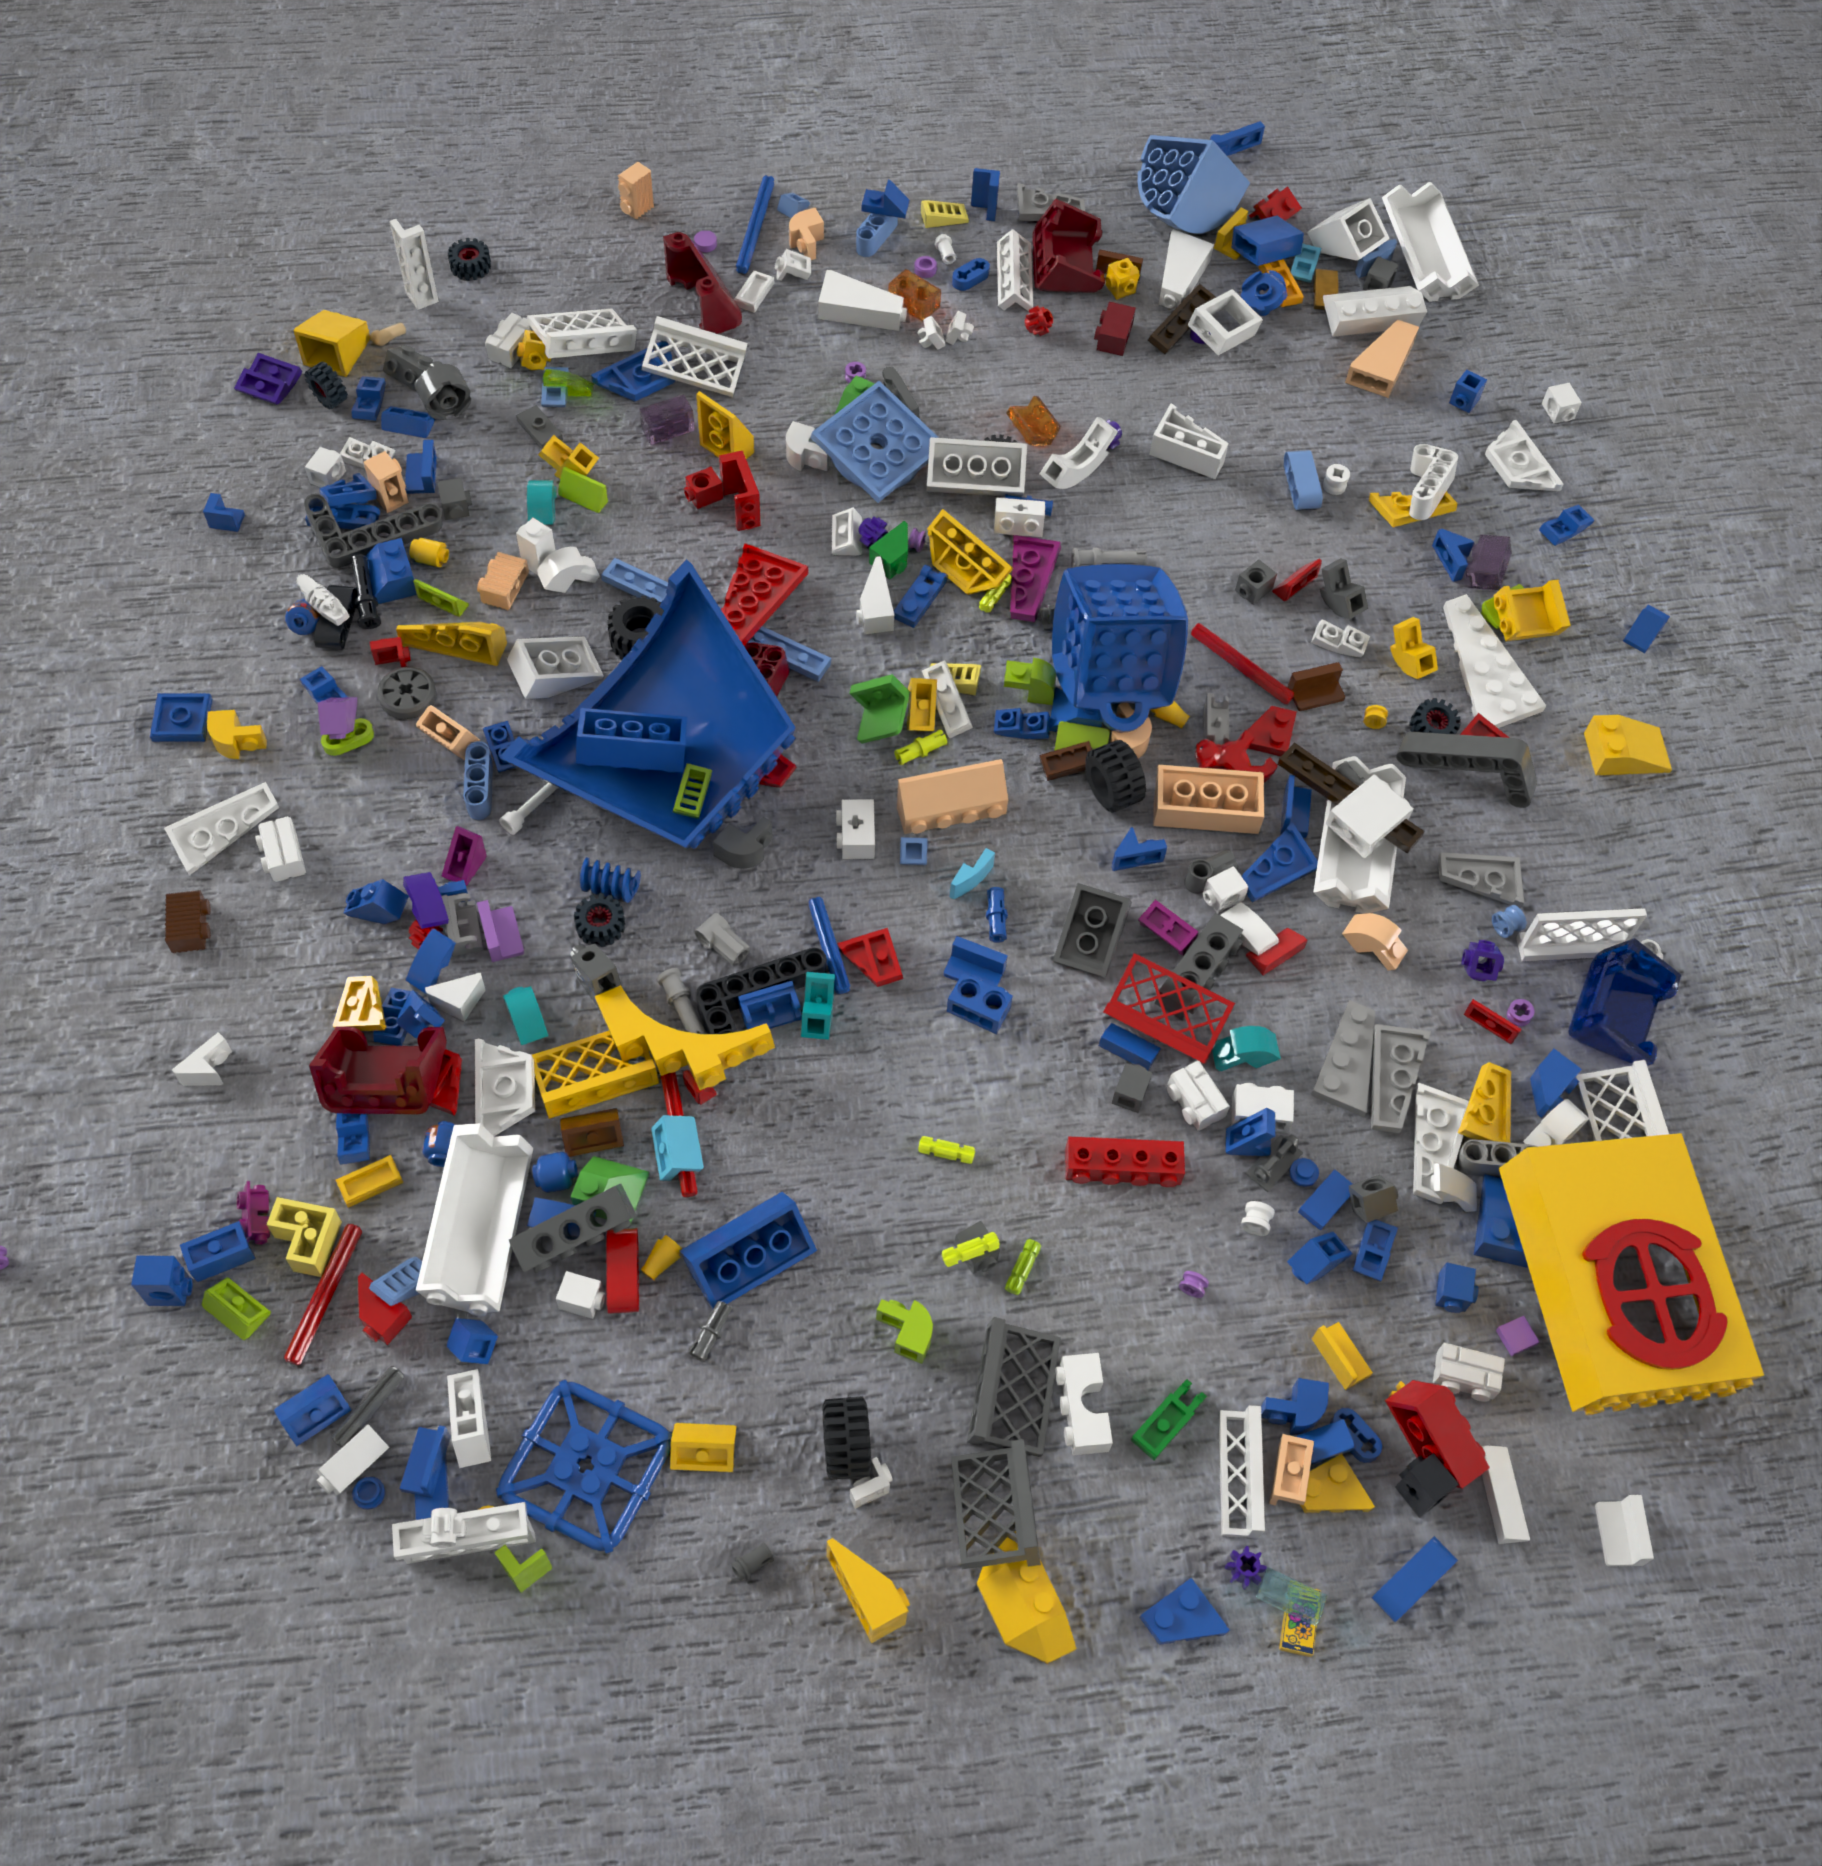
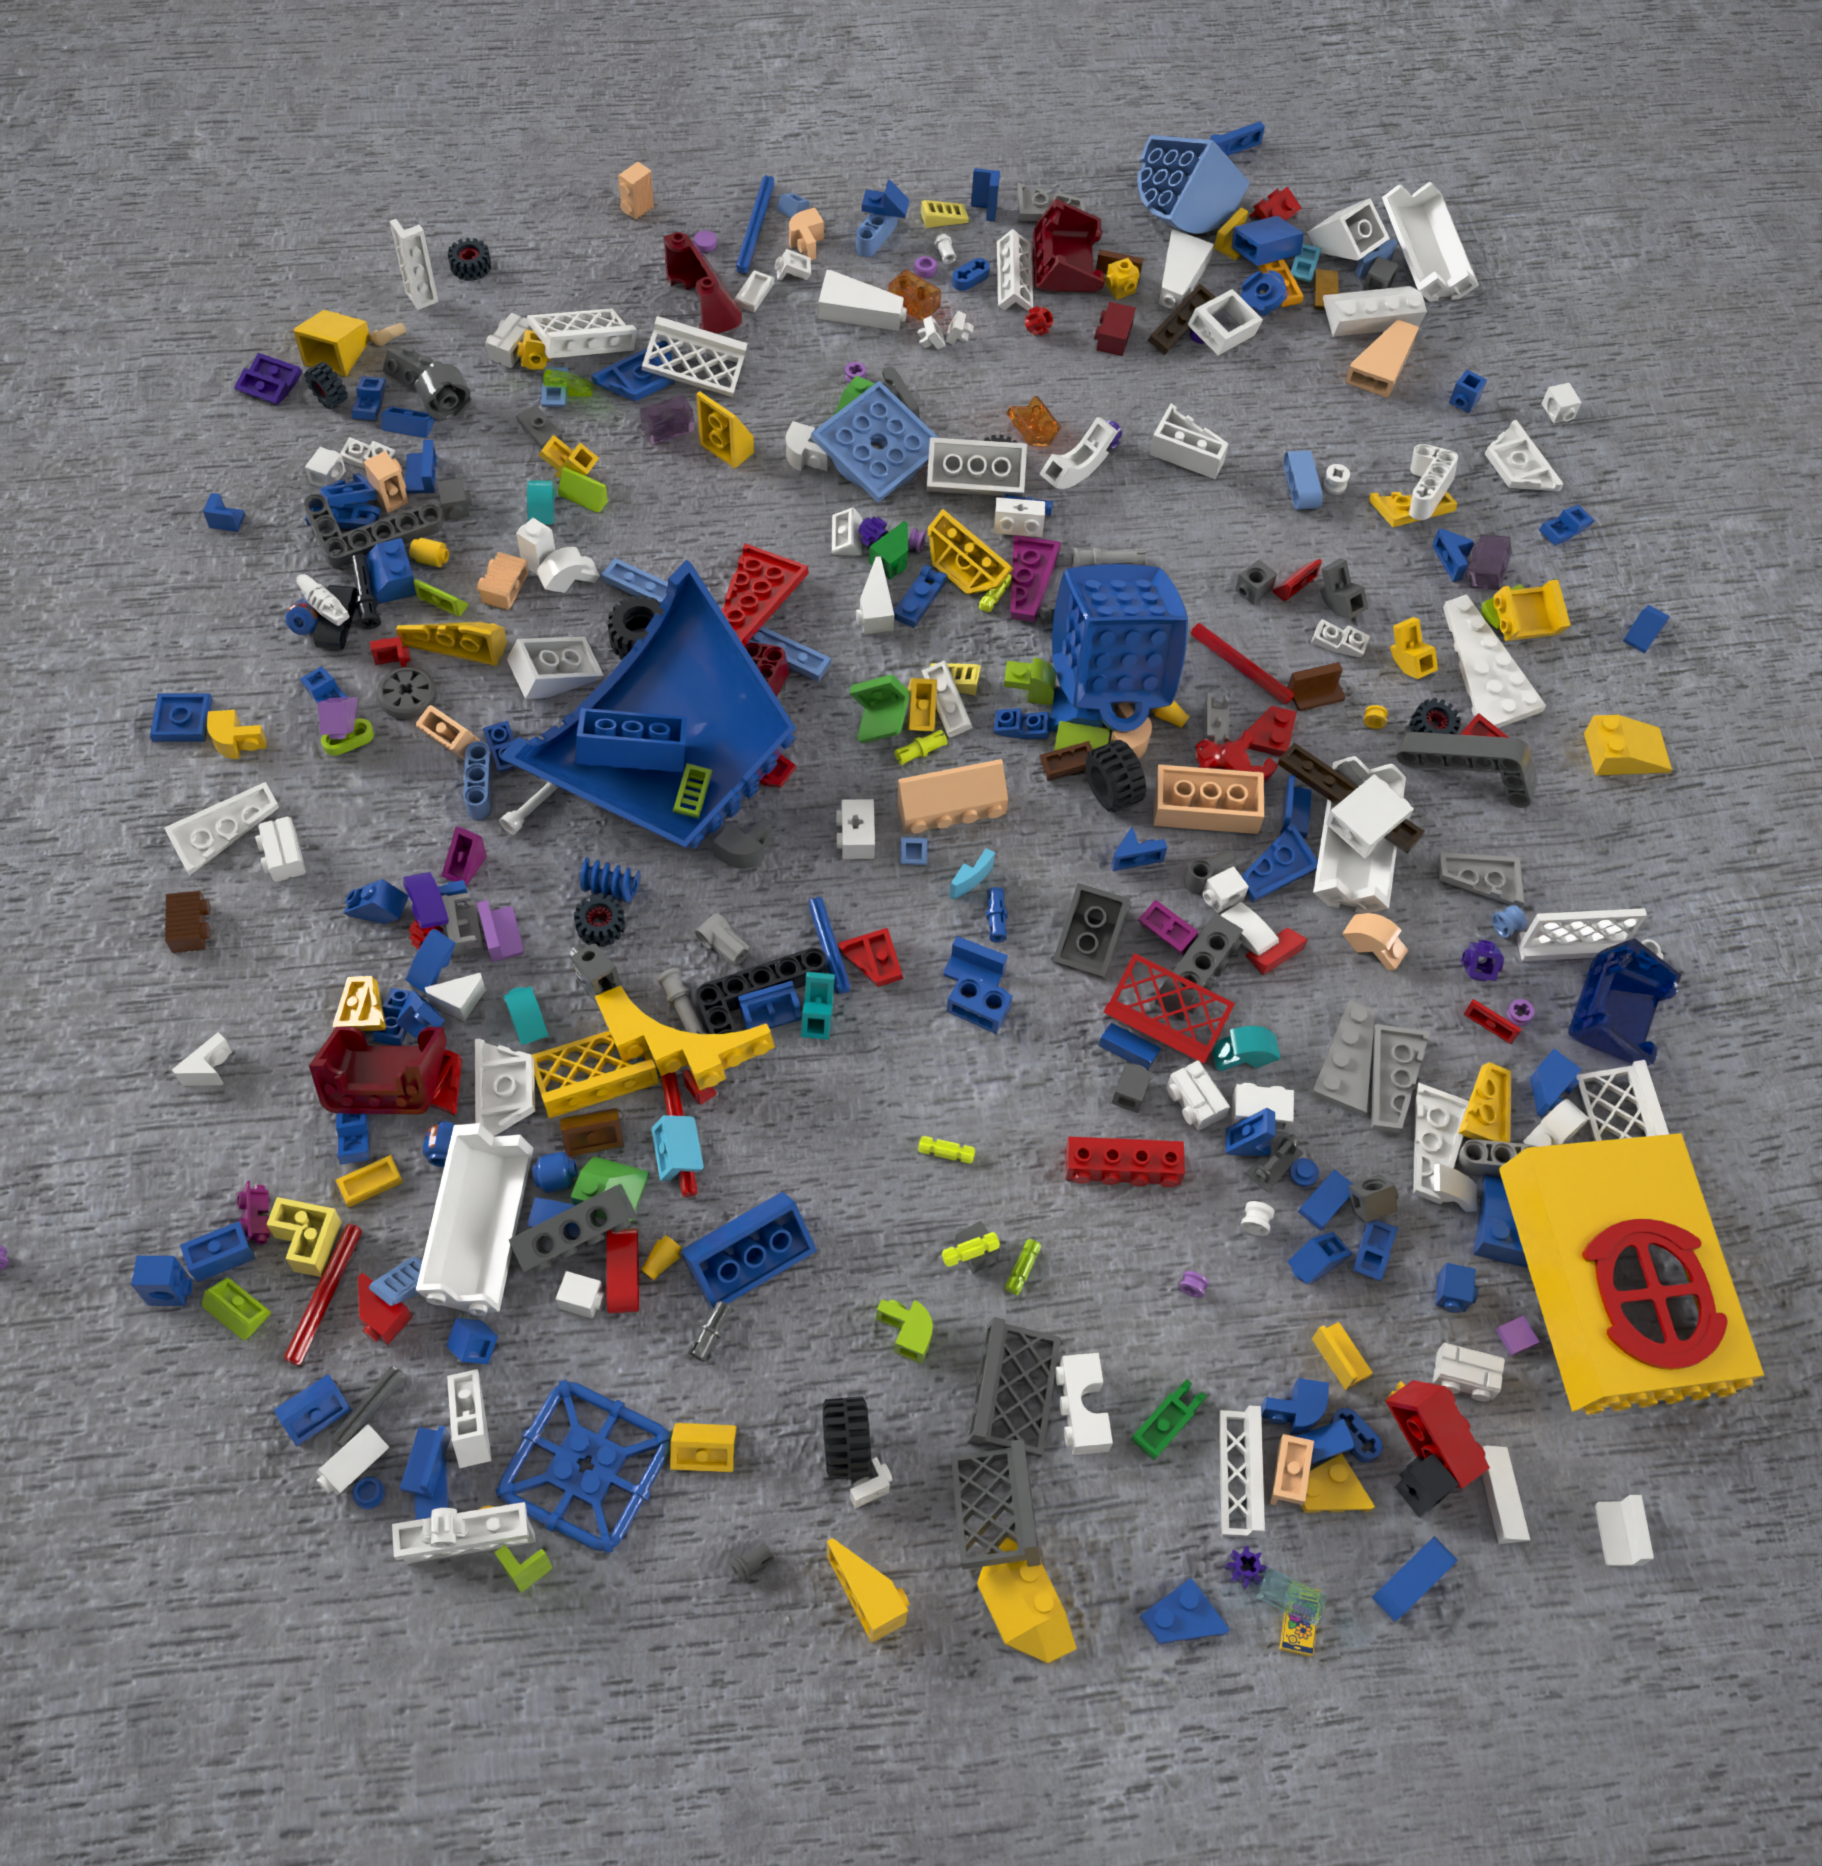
(703, 488): red brick -> none
(737, 478): red panel -> none

